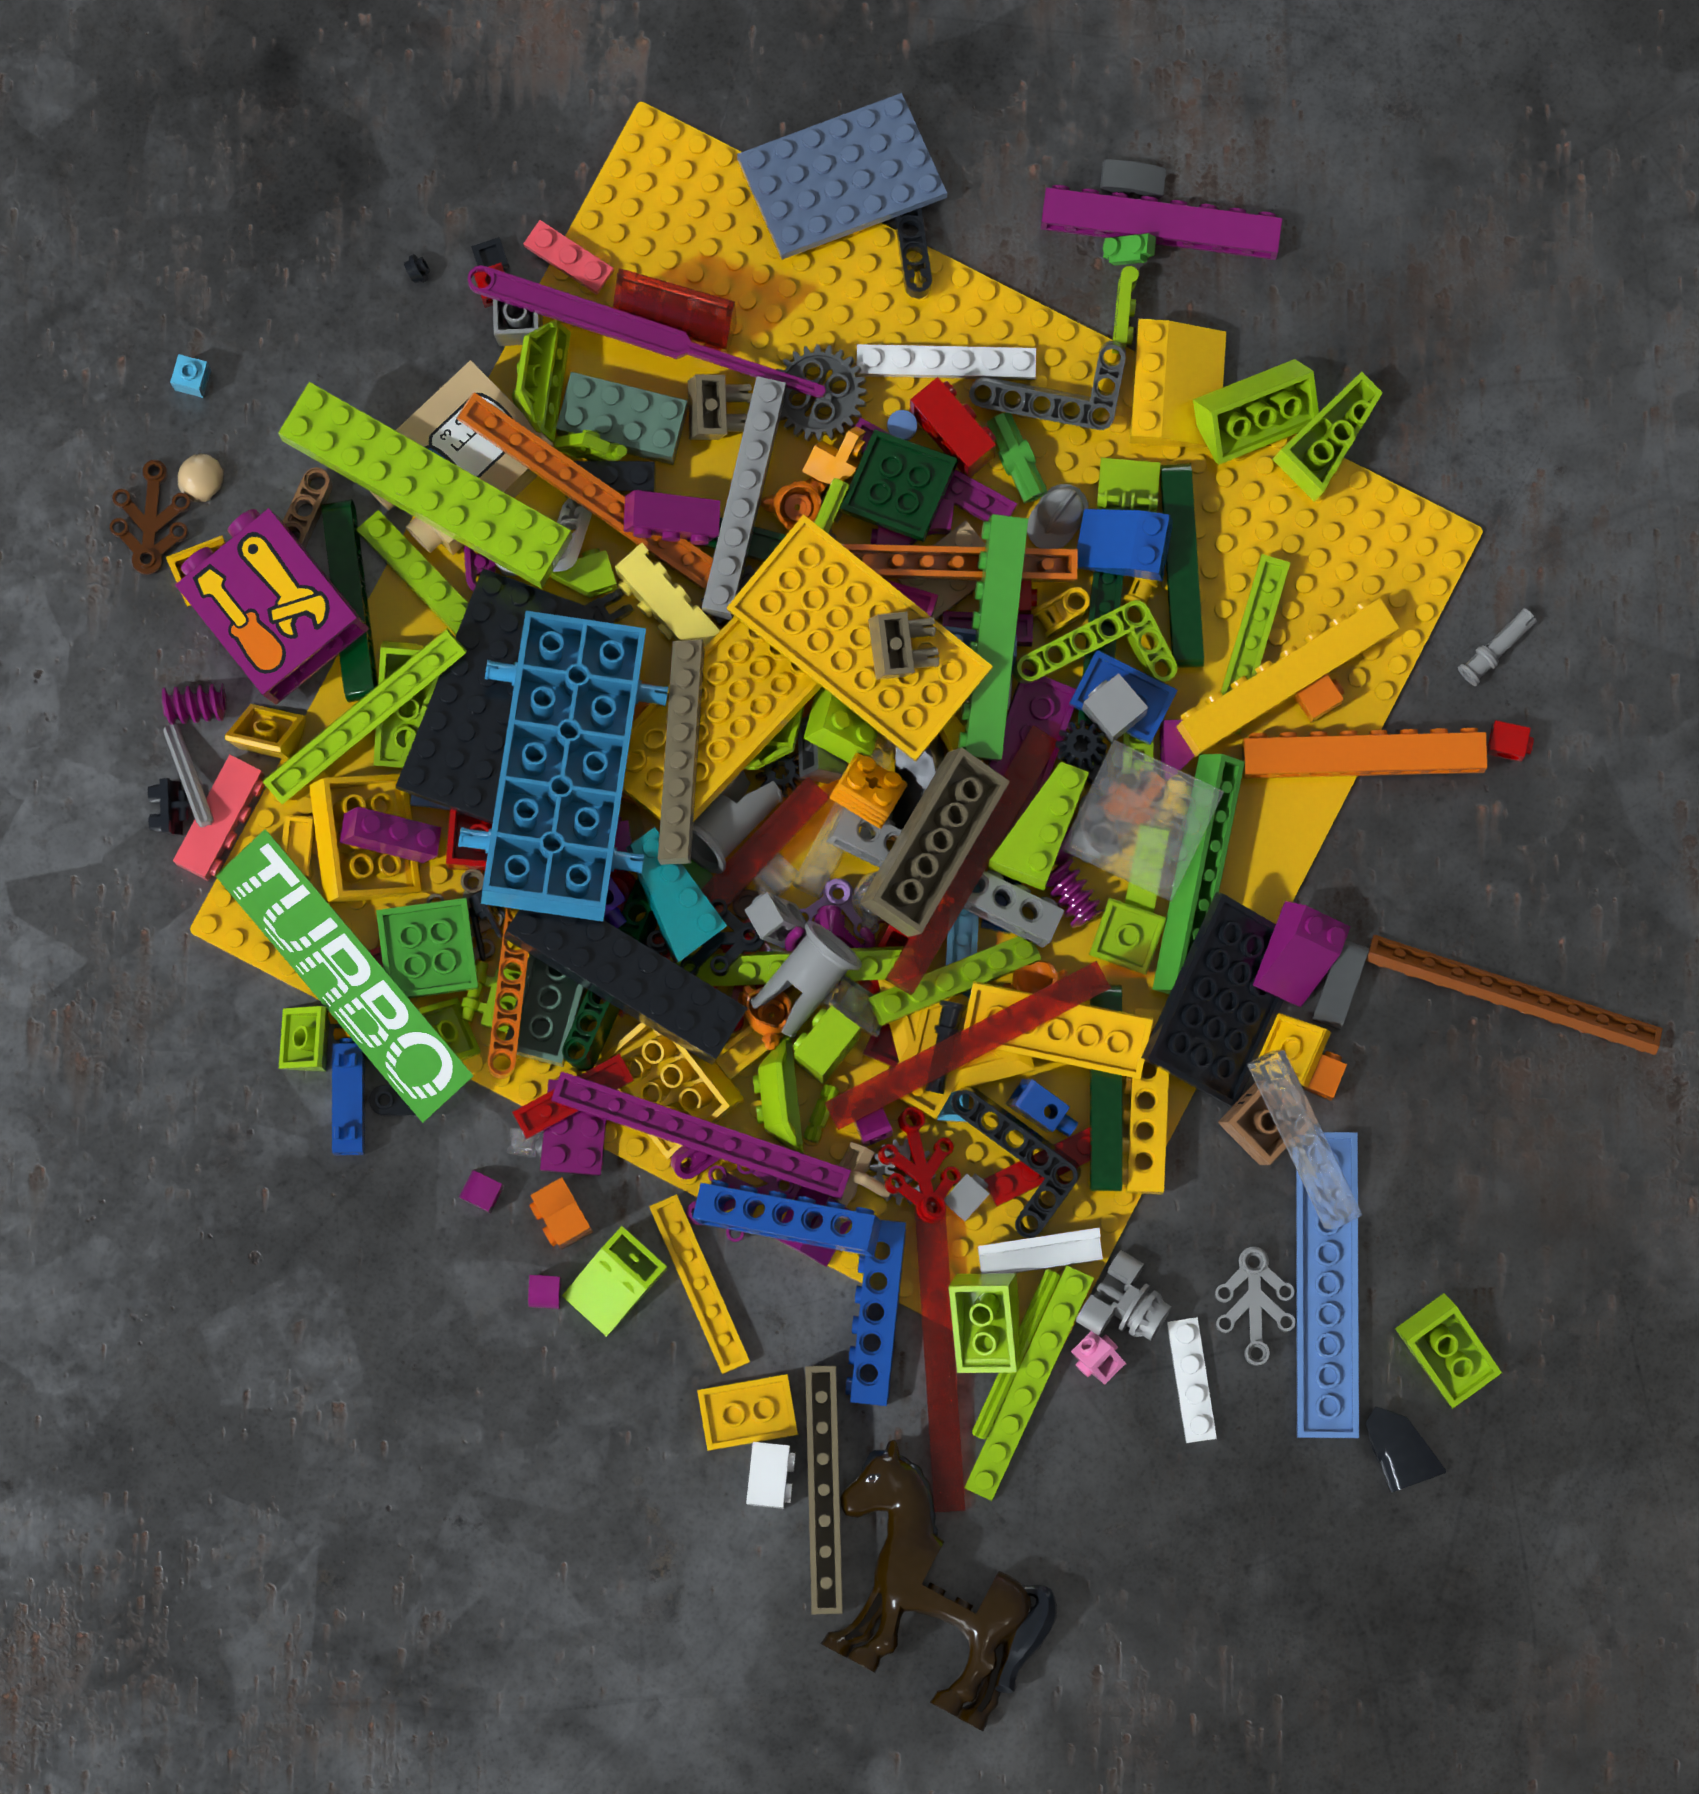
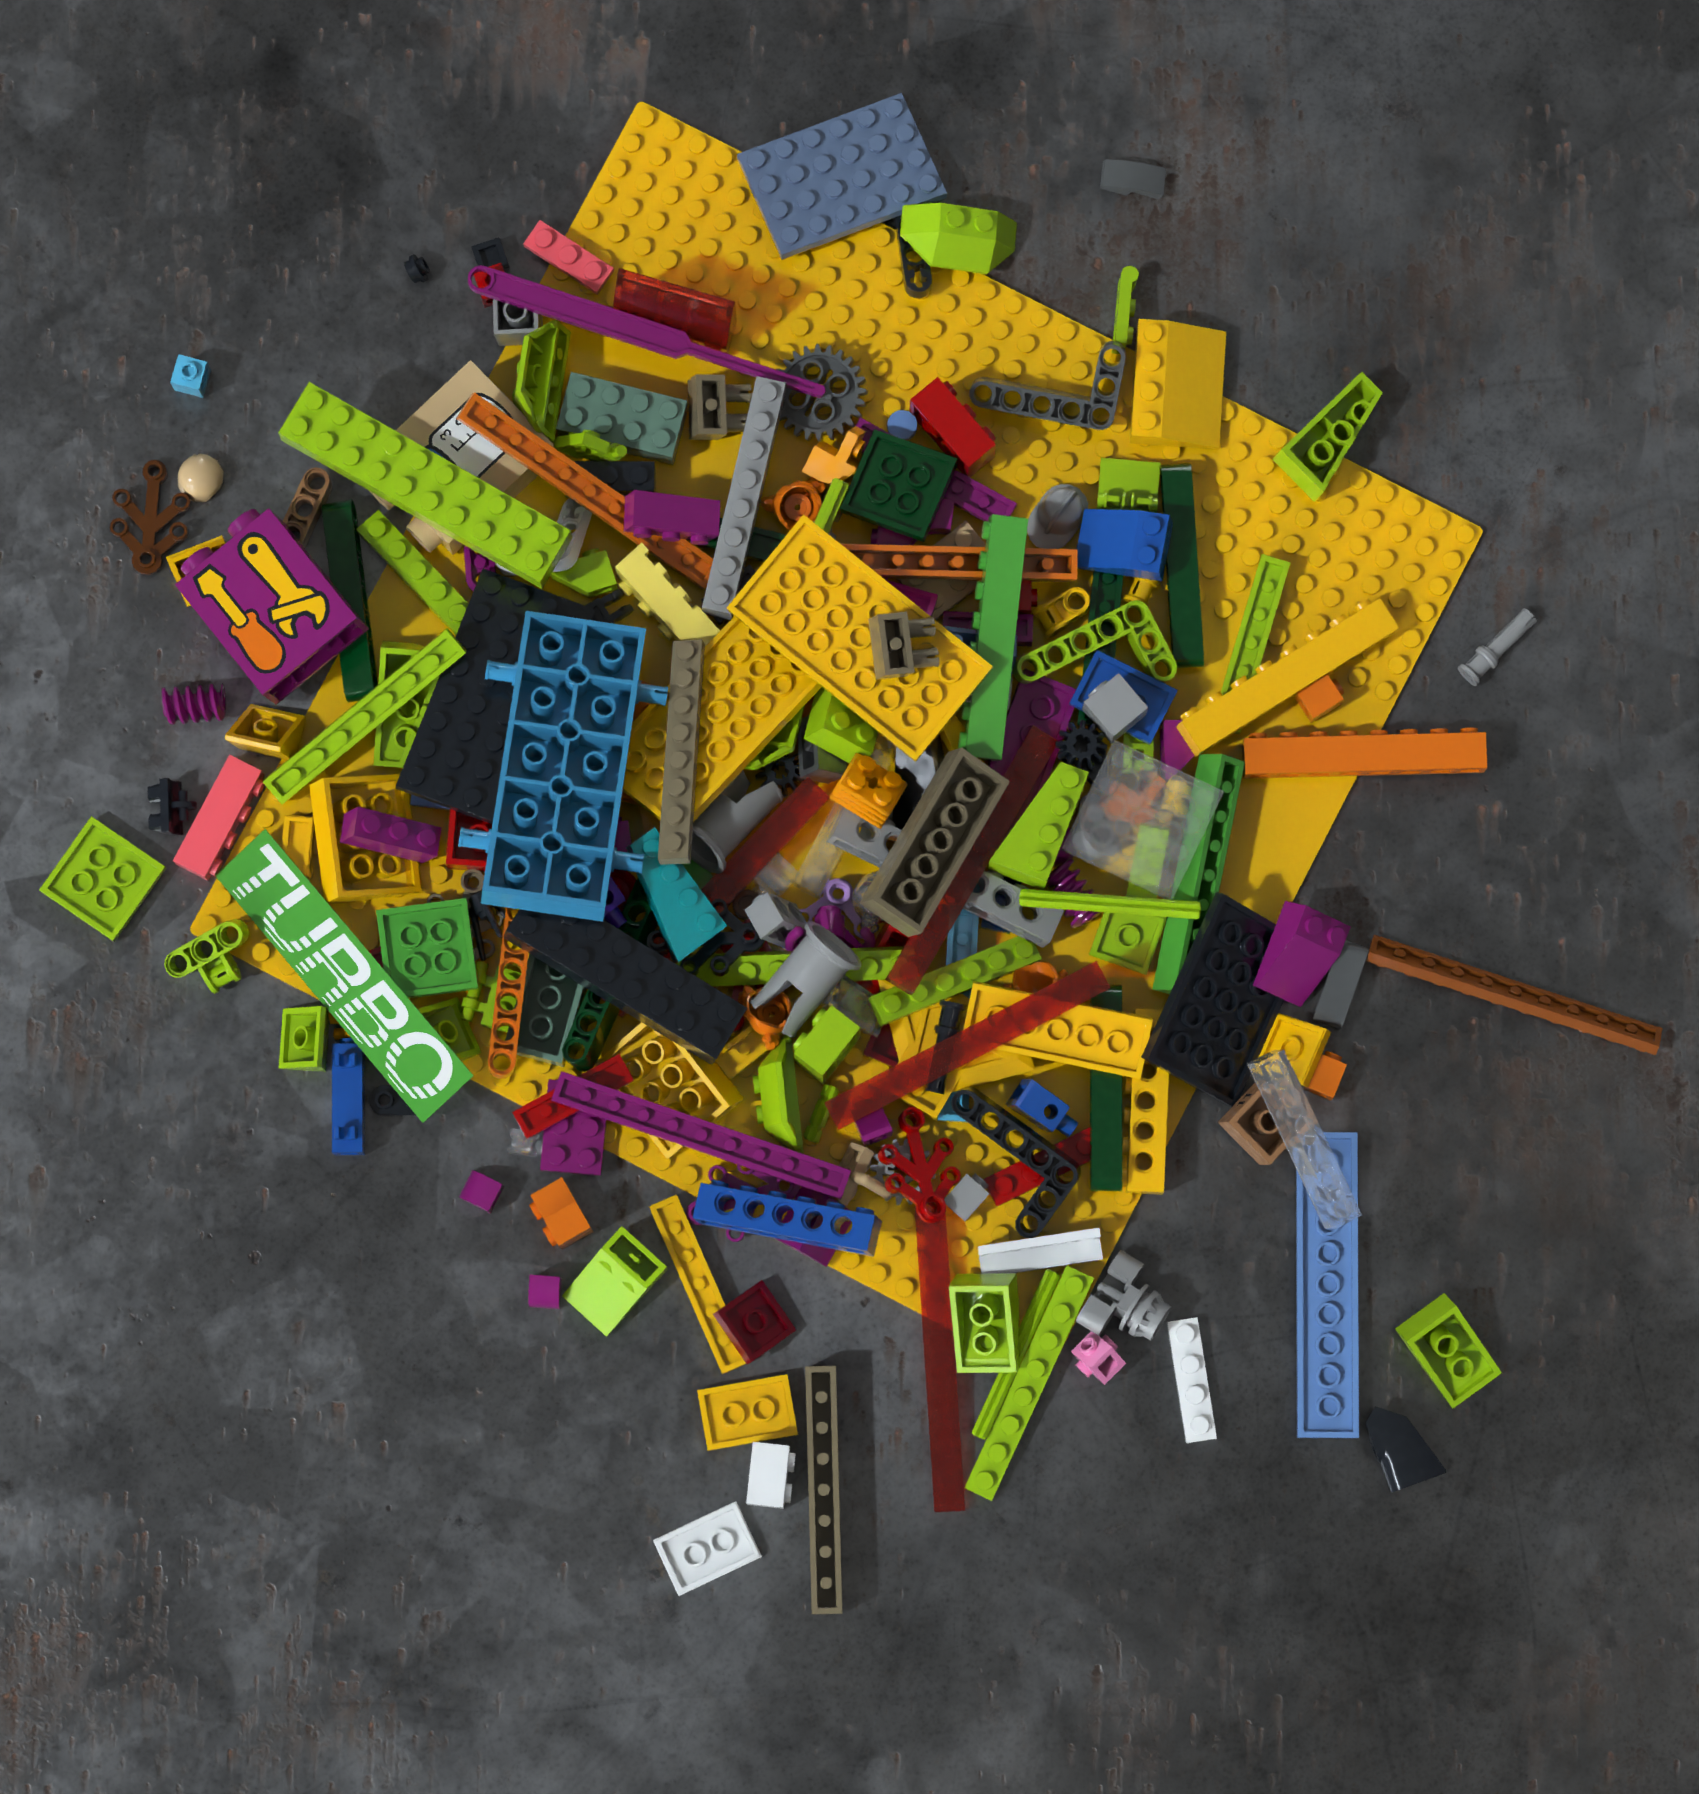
(102, 879): none -> lime plate
(188, 775): light grey axle -> none
(213, 965): none -> lime beam
(694, 1165): magenta plate -> none
(707, 1548): none -> white tile
(754, 1322): none -> dark red plate
(877, 1391): blue brick -> none
(946, 362): white plate -> none
(958, 236): none -> lime wedge
(1000, 1632): dark brown animal -> none
(1017, 457): bright green piece -> none
(1110, 903): none -> lime axle
(1129, 249): bright green piece -> none
(1171, 223): magenta brick -> none
(1255, 1300): light grey plant -> none
(1257, 410): lime slope -> none
(1509, 741): red brick -> none

